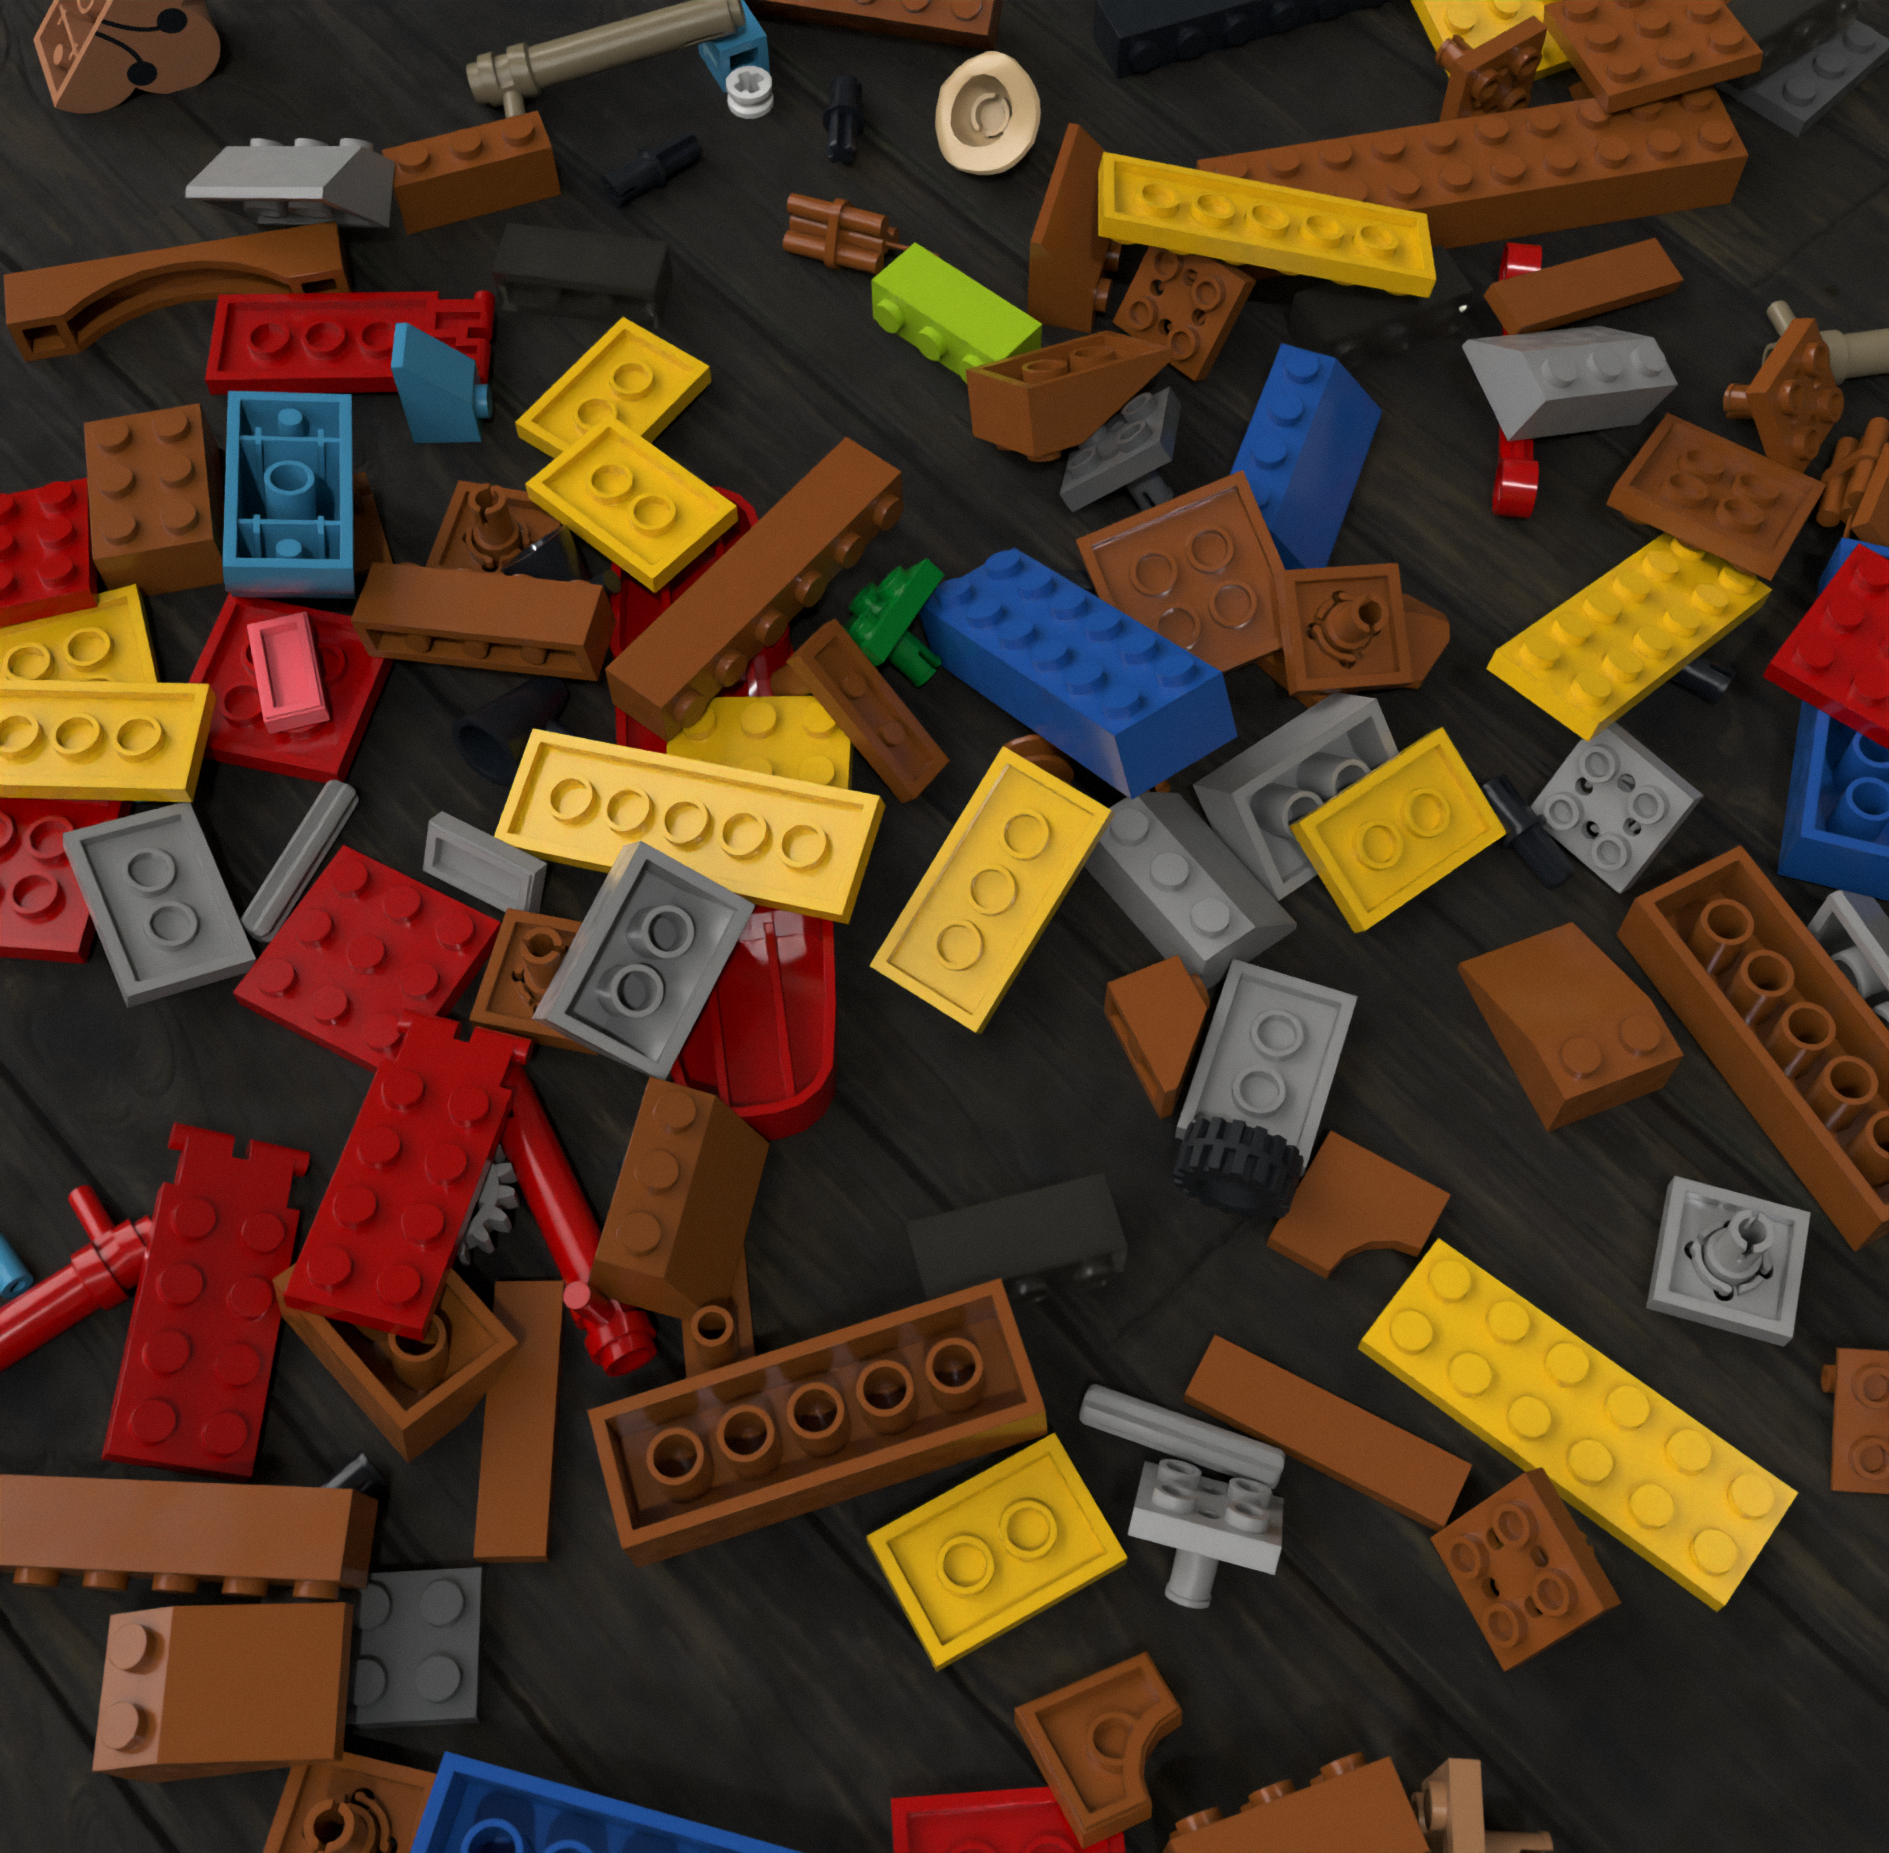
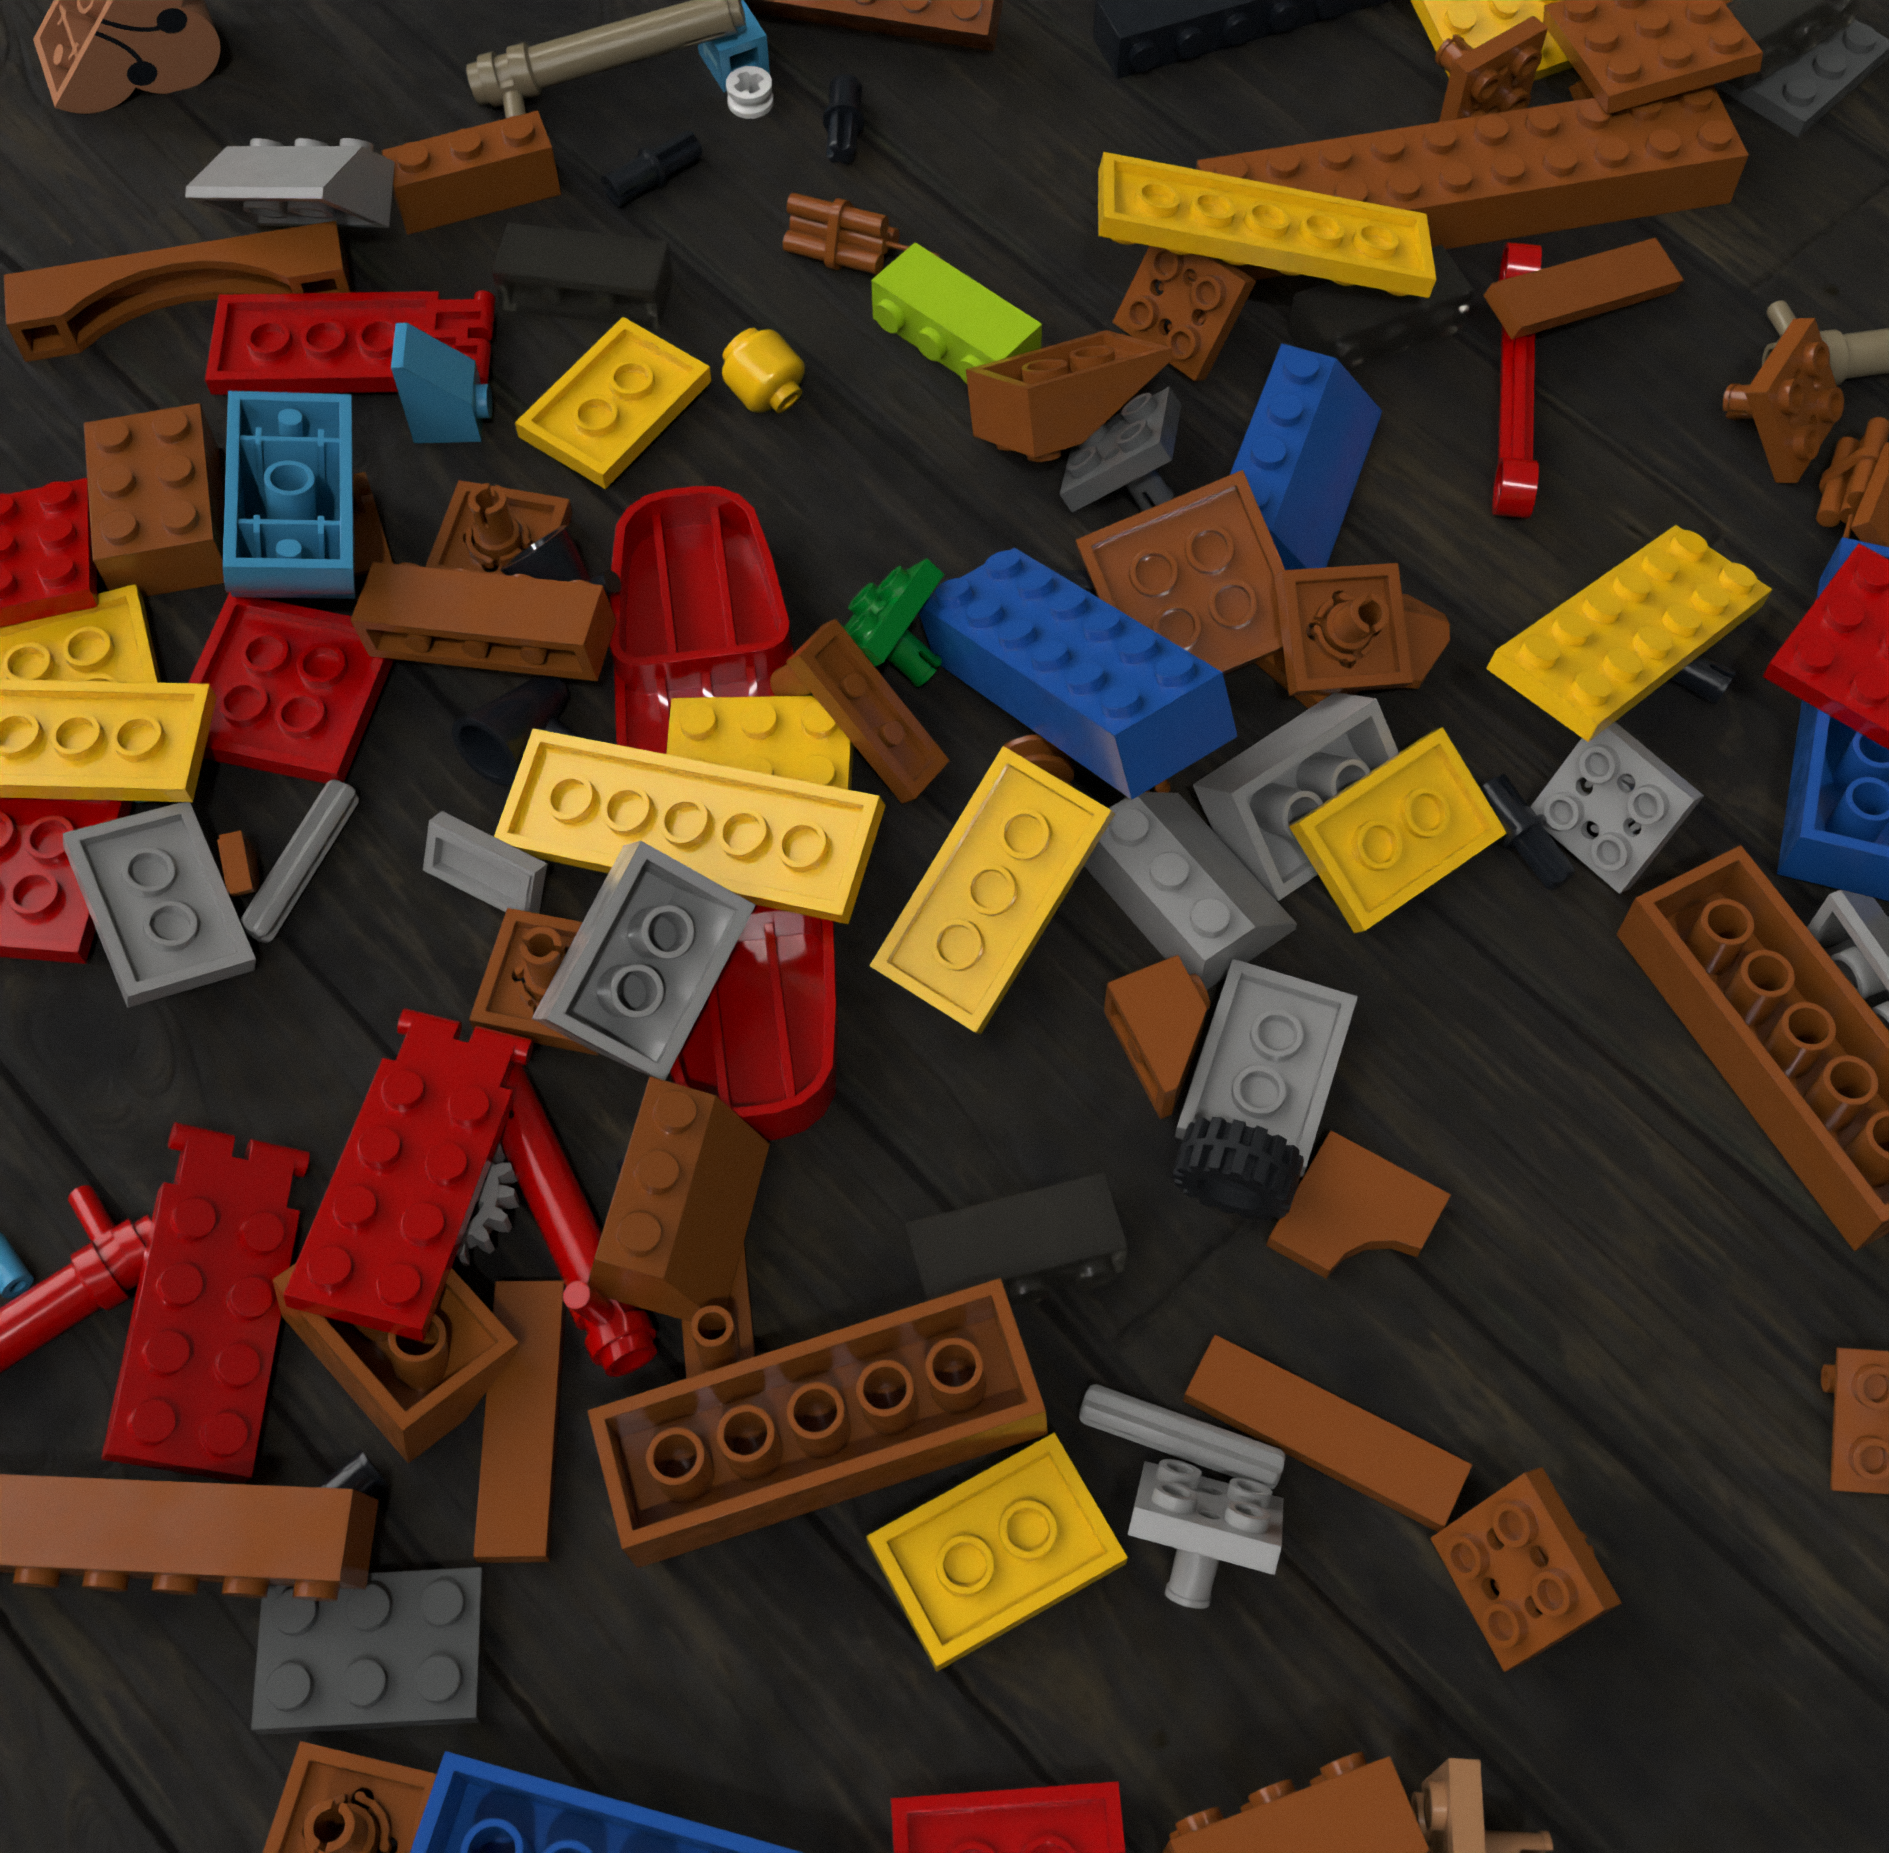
(223, 1690): dark orange slope -> none
(238, 863): none -> dark orange tile
(288, 672): coral tile -> none
(363, 953): red plate -> none
(632, 502): yellow plate -> none
(756, 590): dark orange brick -> none
(763, 370): none -> yellow head
(987, 114): tan hat -> none
(1066, 254): dark orange slope -> none
(1096, 1744): dark orange tile -> none
(1569, 379): light grey slope -> none
(1571, 1024): dark orange slope -> none
(1591, 1425): yellow plate -> none
(1716, 496): dark orange plate -> none
(1727, 1260): light grey plate -> none

